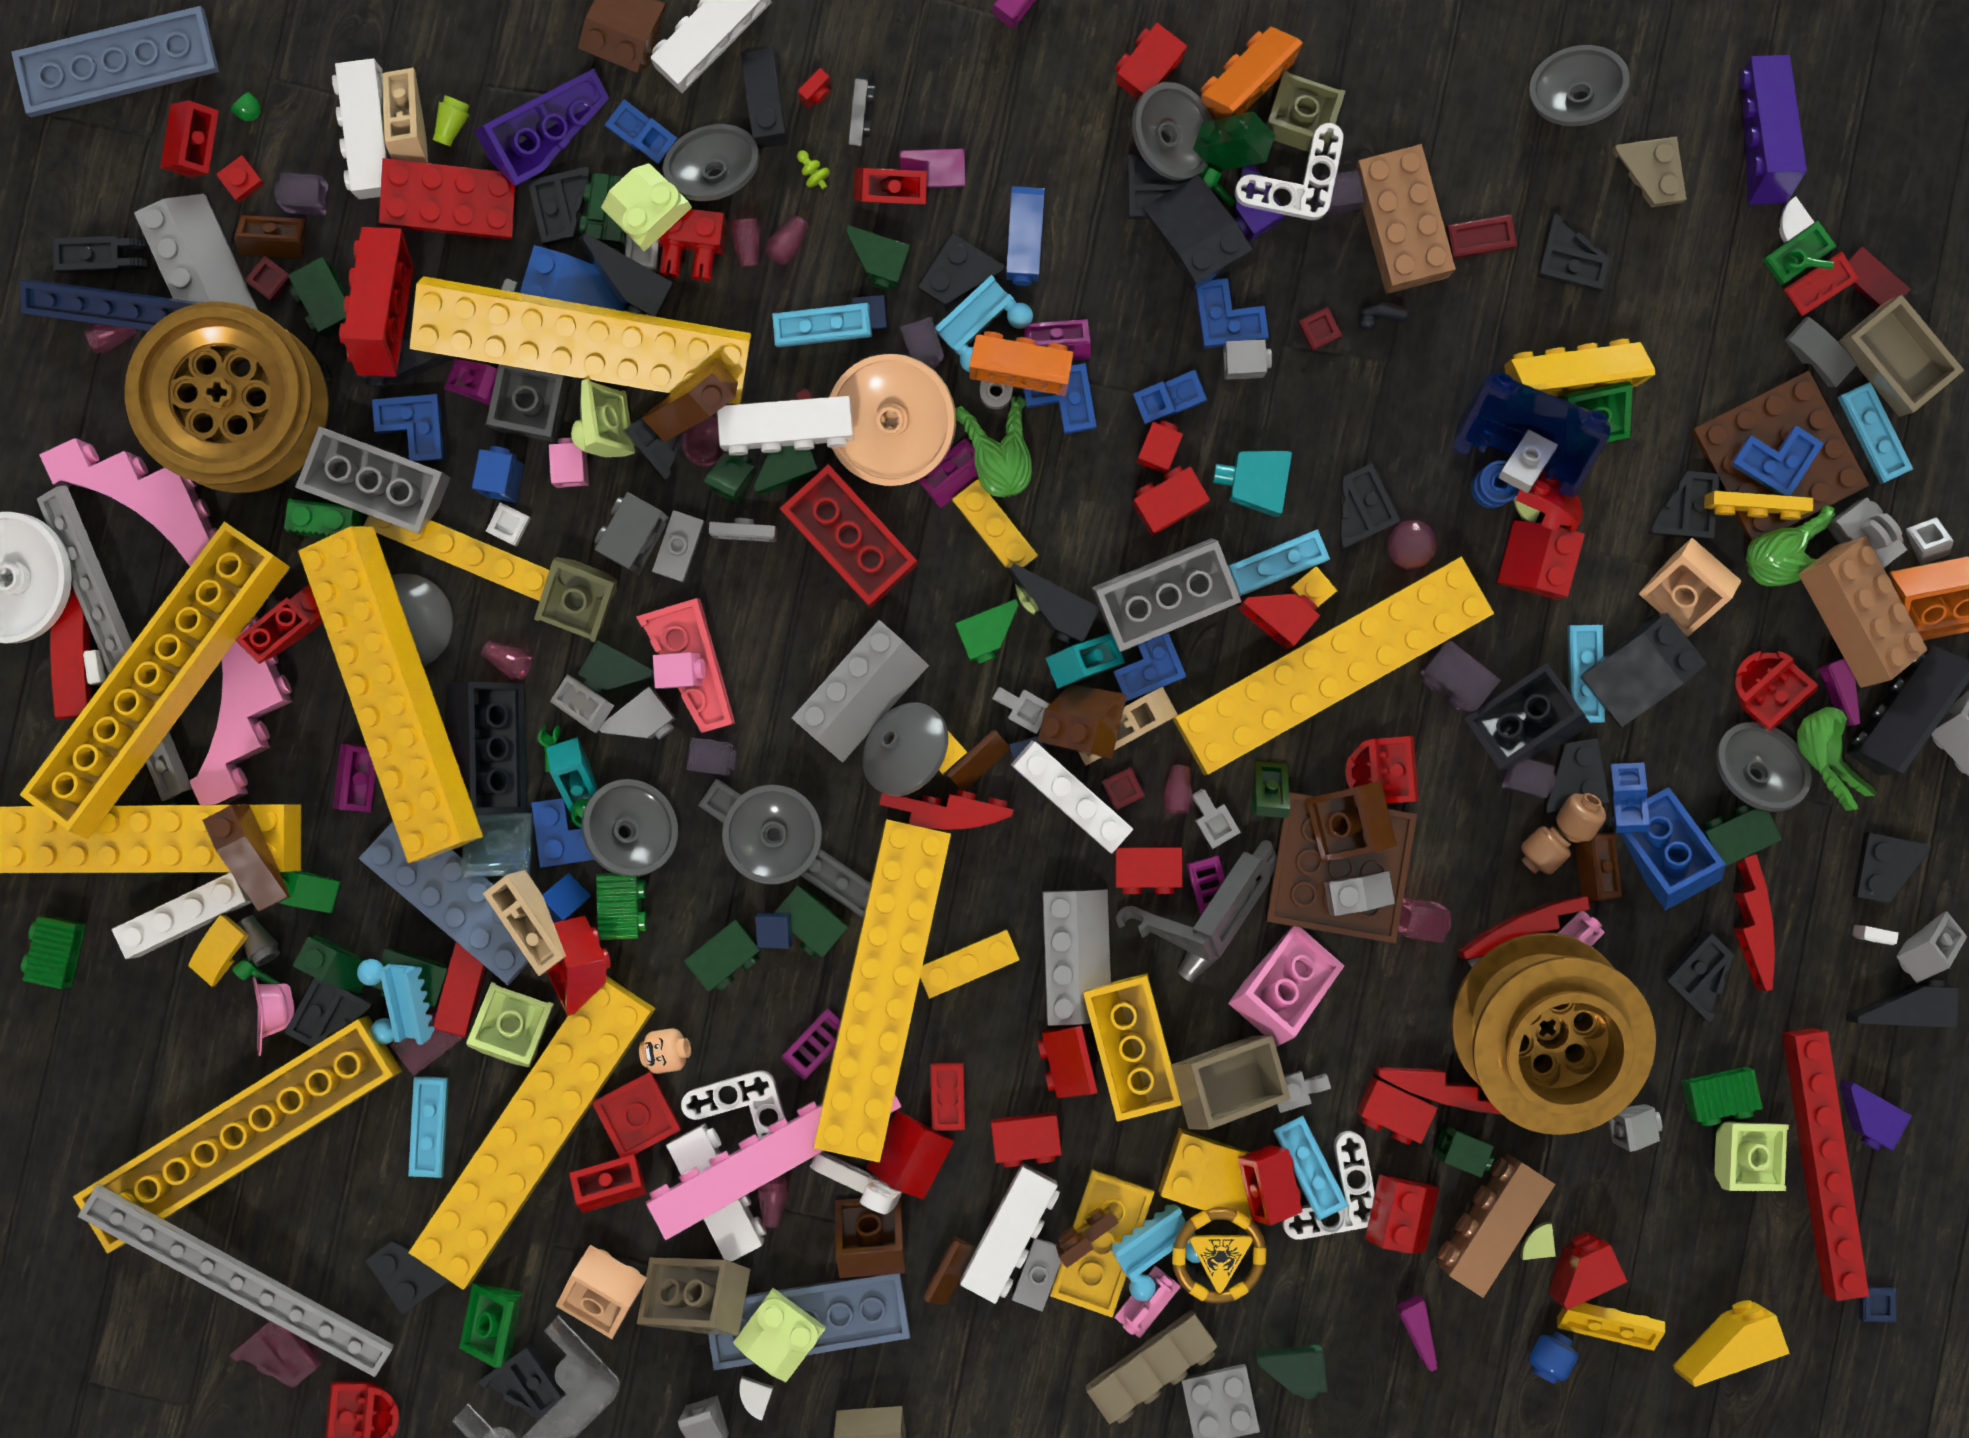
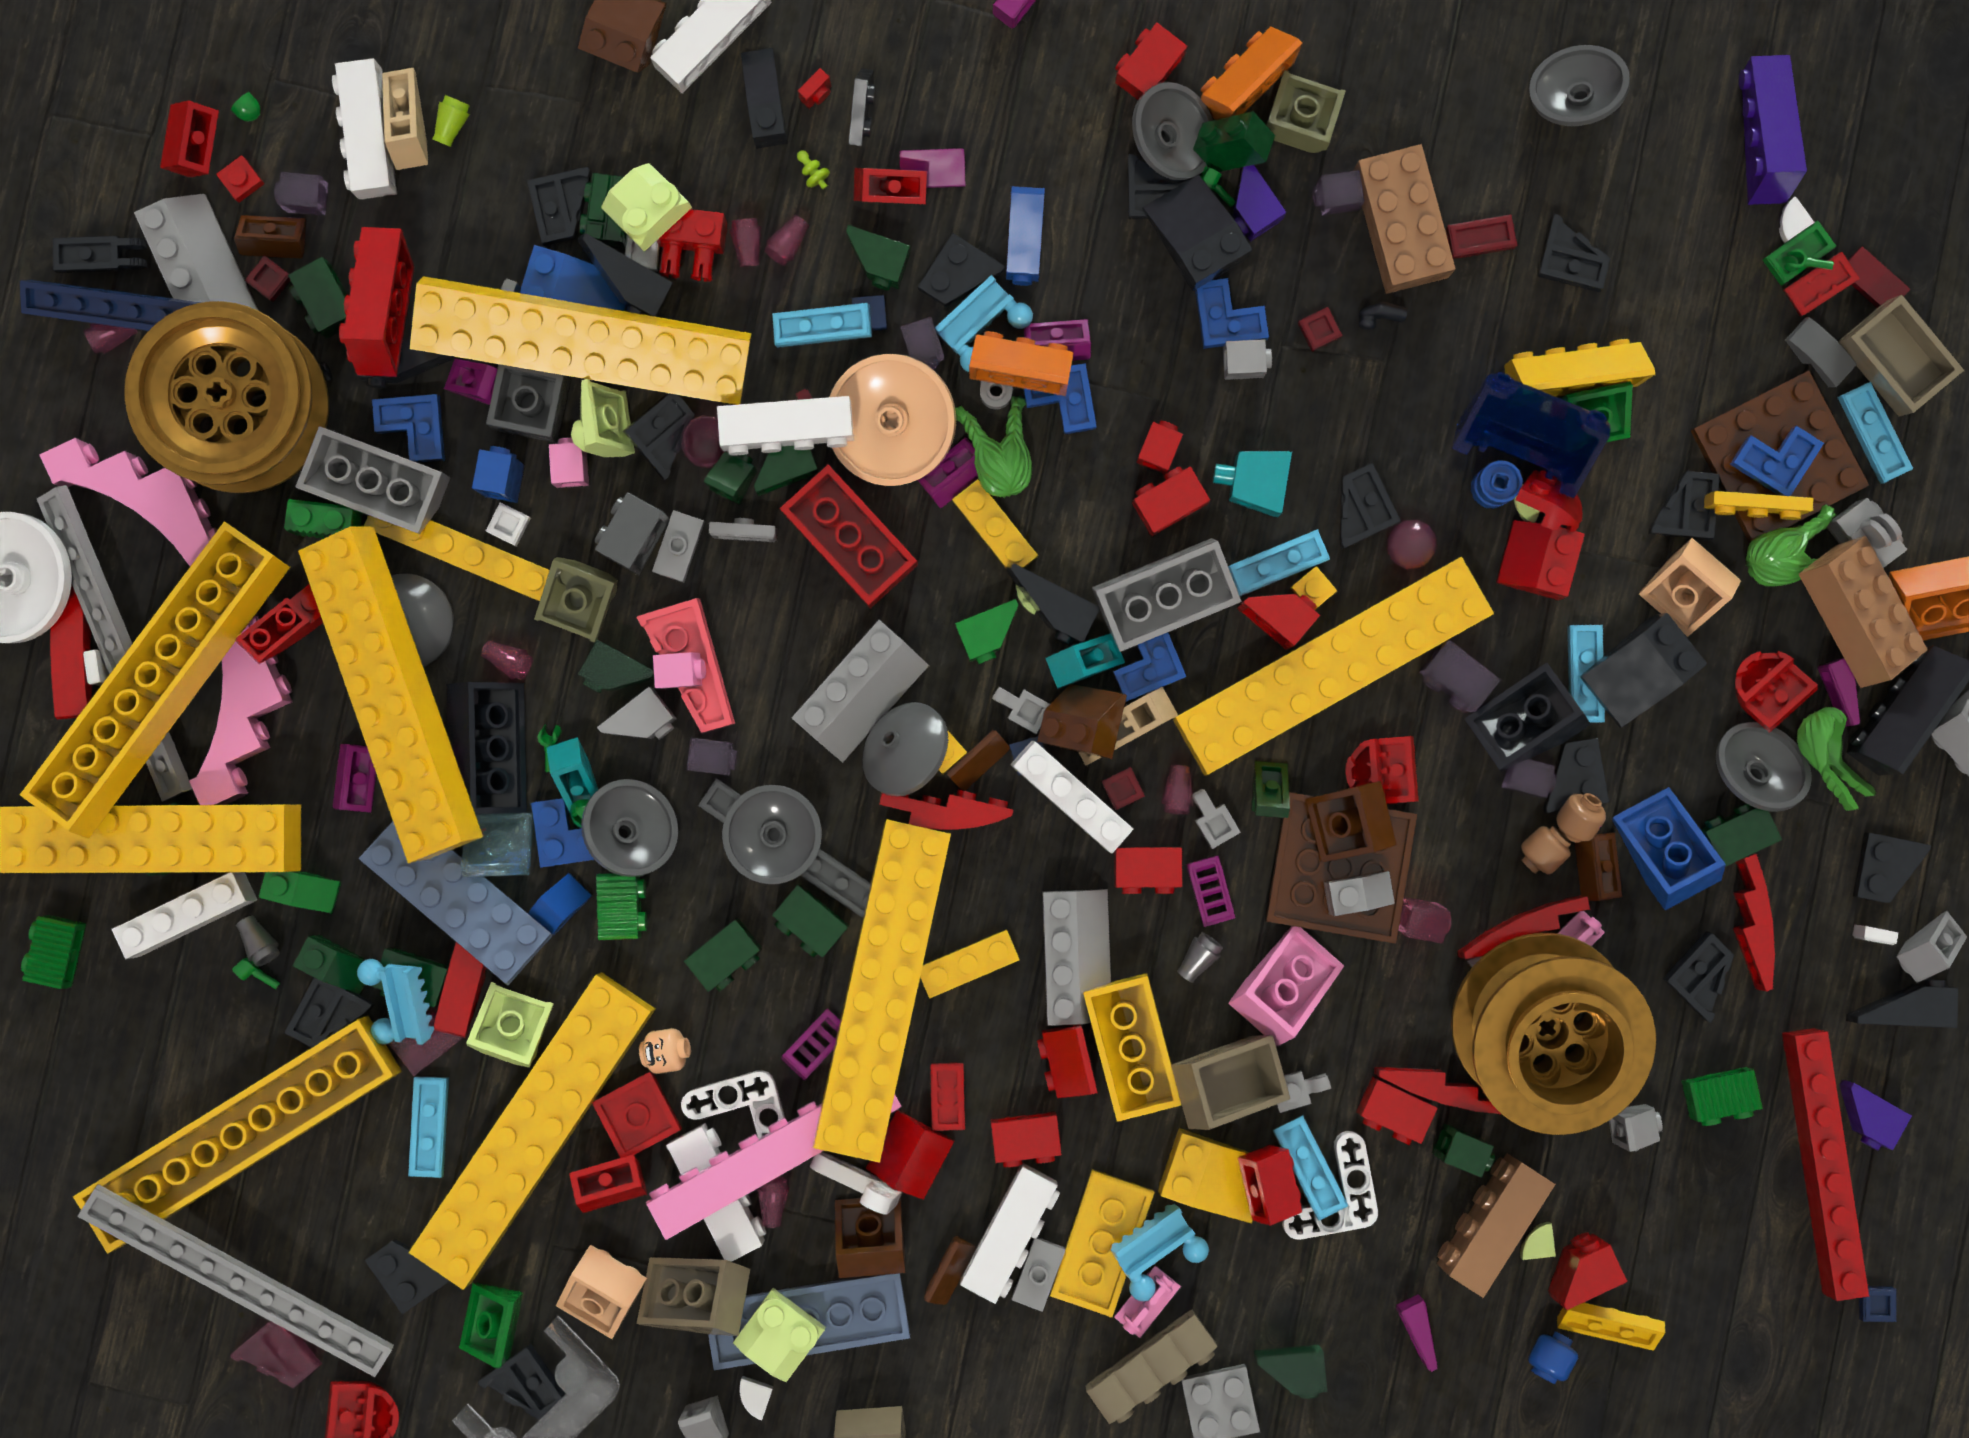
(115, 61): sand blue plate -> none
(217, 948): yellow slope -> none
(247, 855): reddish brown slope -> none
(274, 1009): bright pink piece -> none
(446, 199): red plate -> none
(527, 919): tan slope -> none
(534, 133): dark purple wedge -> none
(582, 703): light grey plate -> none
(583, 968): red slope -> none
(640, 132): blue slope -> none
(693, 401): reddish brown slope -> none
(711, 162): dark grey dish -> none
(773, 930): dark blue tile -> none
(1077, 1243): reddish brown plate -> none
(1170, 397): blue slope -> none
(1219, 1255): piece -> none
(1222, 915): dark grey hinge -> none
(1299, 192): white beam -> none
(1402, 1214): red slope -> none
(1528, 461): light grey plate -> none
(1630, 797): blue slope -> none
(1655, 169): dark tan wing -> none
(1732, 1344): yellow slope -> none
(1751, 1156): yellowish green slope -> none
(1929, 541): light grey slope -> none

